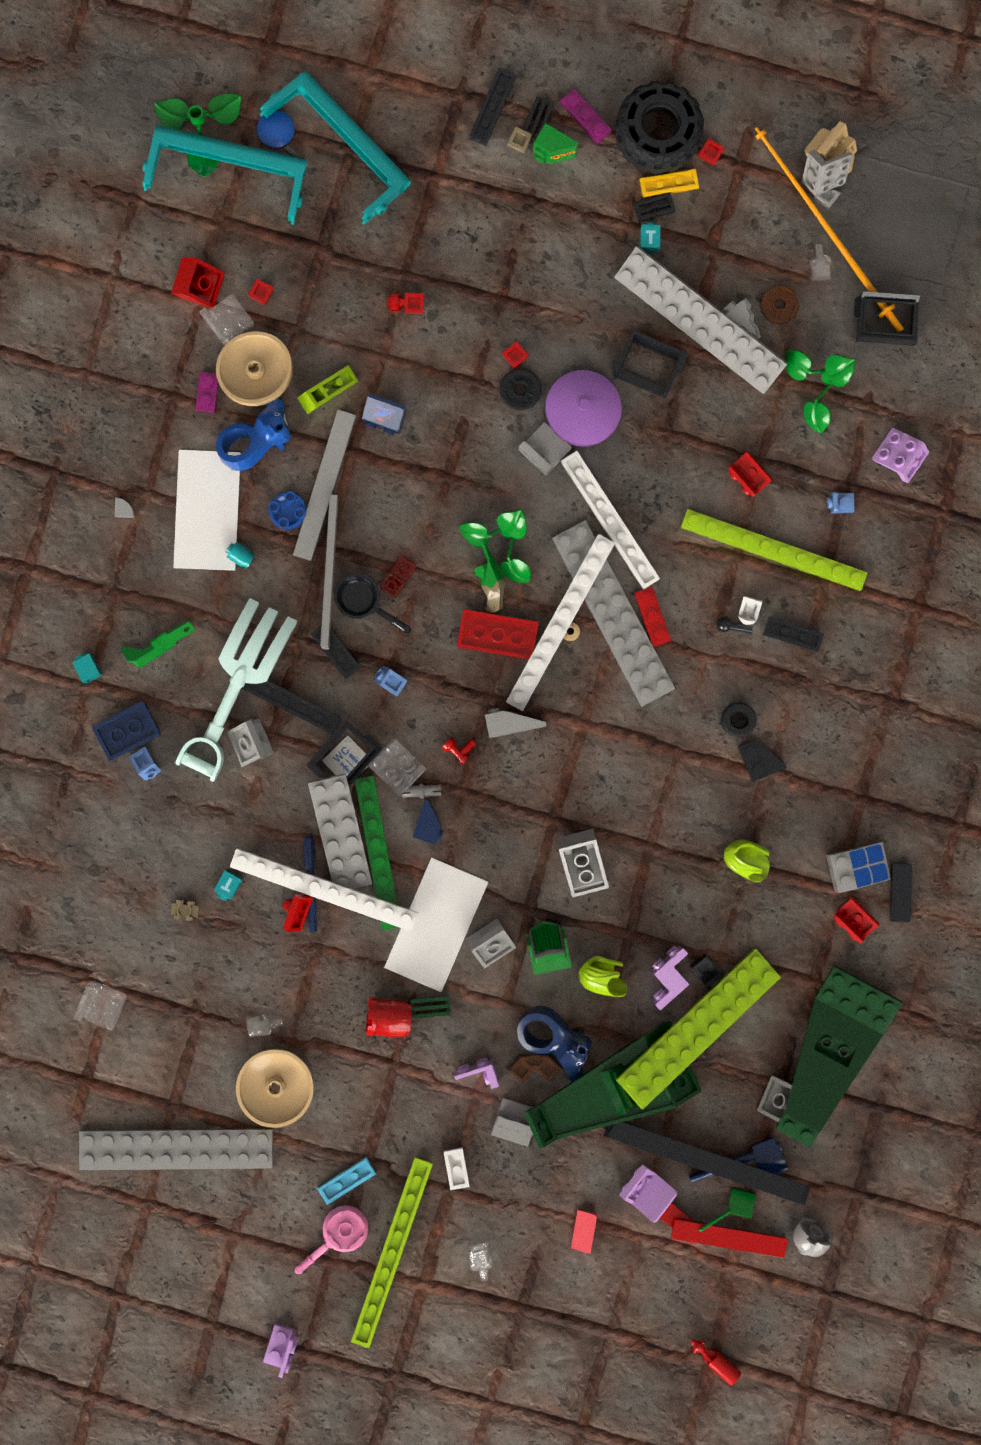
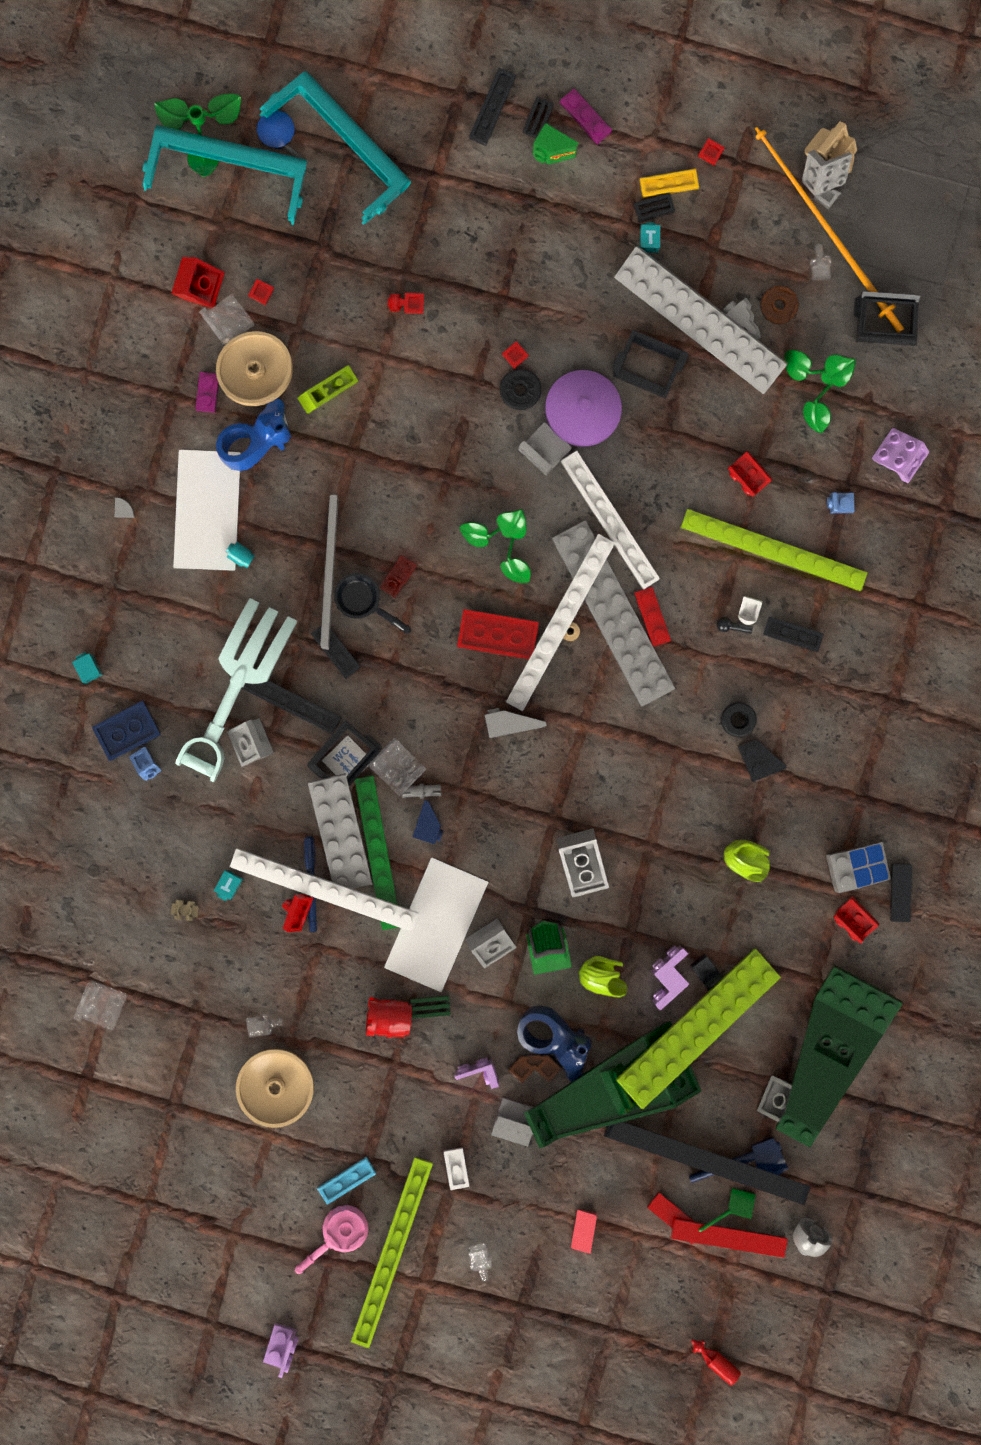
(158, 646): green piece -> none
(176, 1149): light grey plate -> none
(287, 510): blue dish -> none
(324, 485): light grey tile -> none
(384, 414): slope -> none
(390, 680): medium blue bracket -> none
(460, 754): red piece -> none
(491, 581): animal -> none
(519, 140): dark tan plate -> none
(648, 1193): lavender bracket -> none
(655, 154): black tyre -> none

